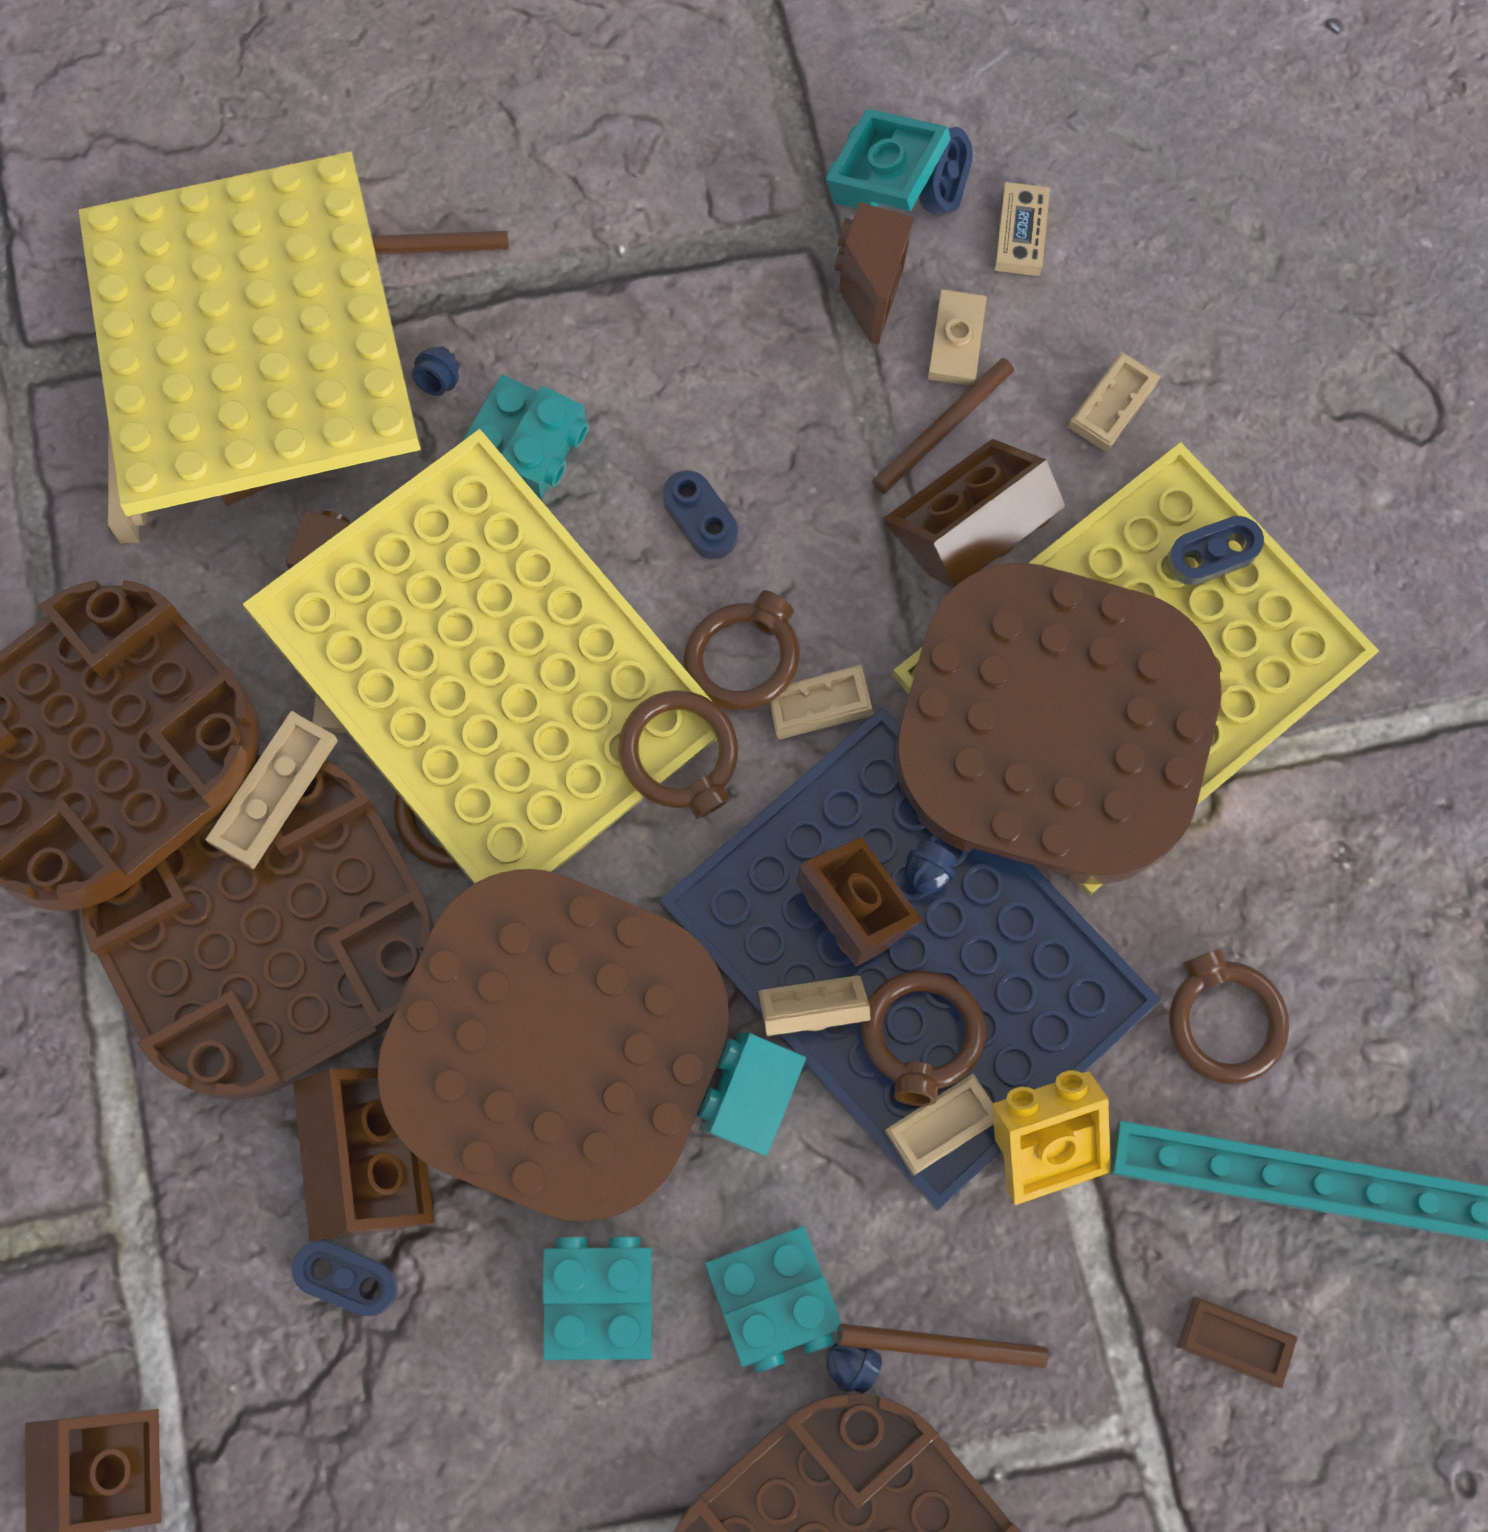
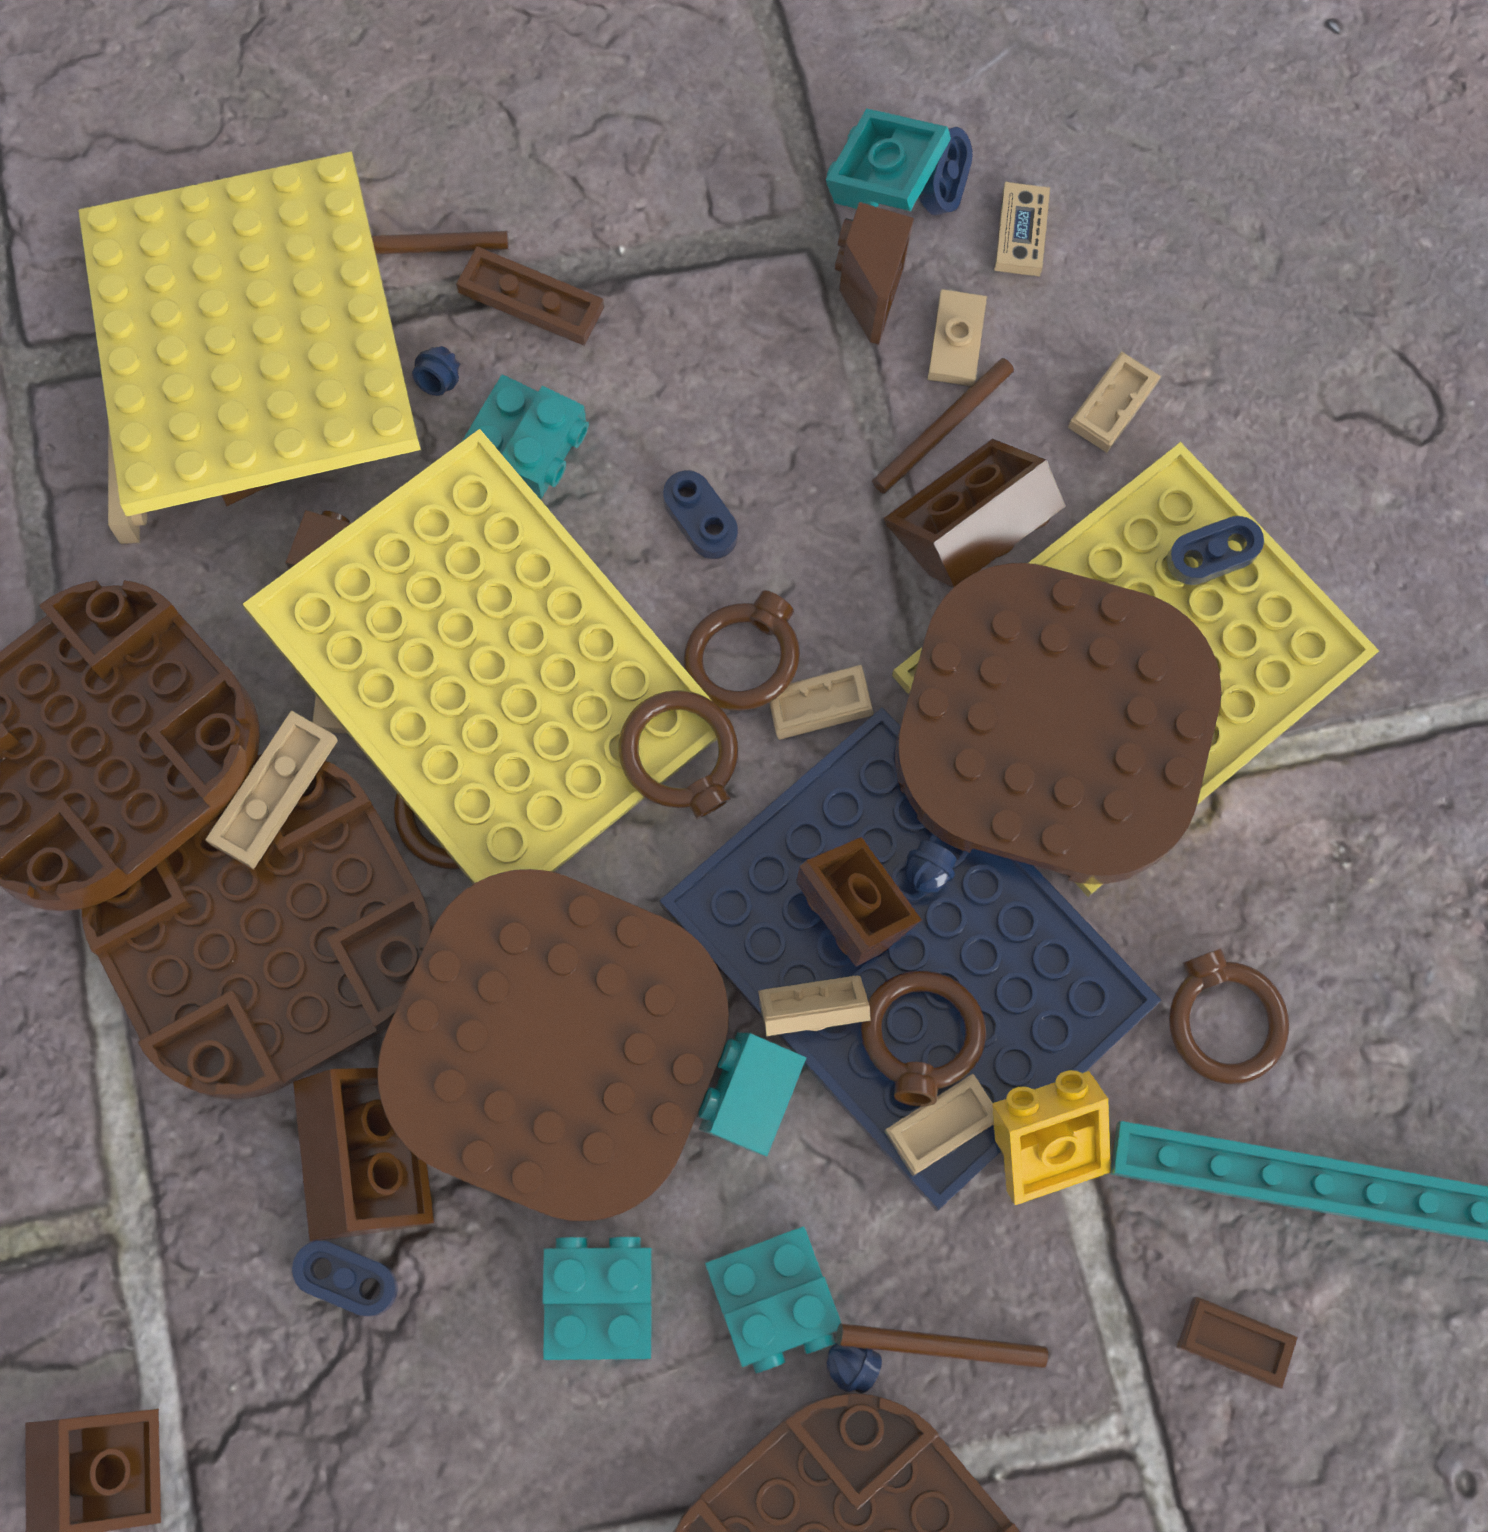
(530, 295): none -> reddish brown plate

